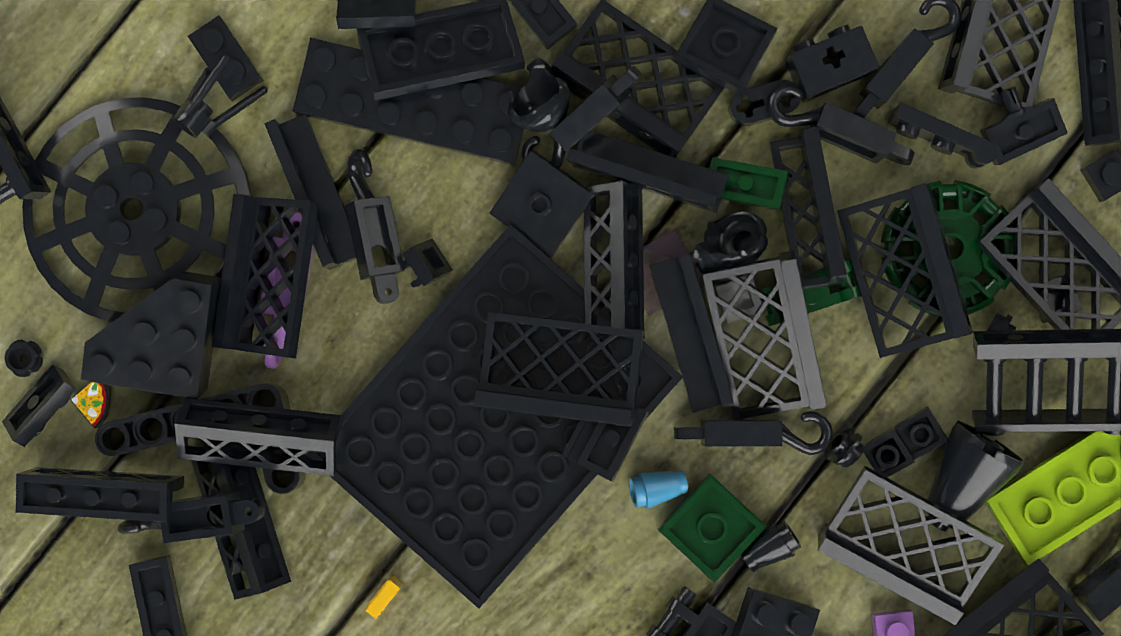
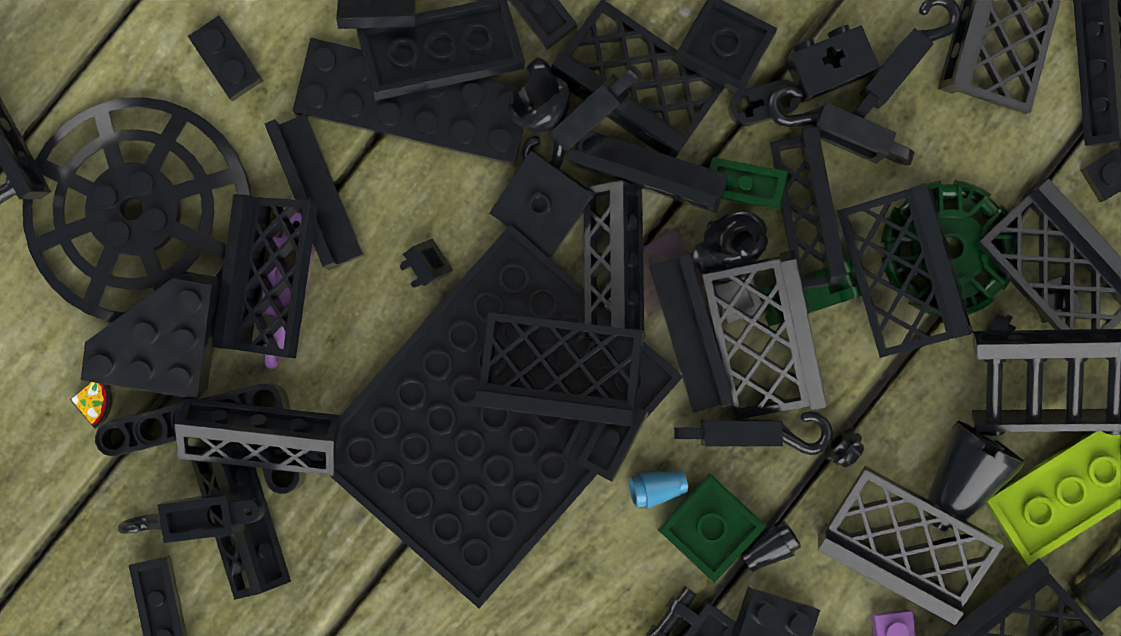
(14, 362): black plate -> none
(38, 406): black plate -> none
(96, 494): black fence -> none
(195, 114): black plant -> none
(370, 226): black piece -> none
(384, 596): yellow tile -> none
(904, 443): black slope -> none
(944, 136): black plate -> none
(1023, 127): black plate -> none

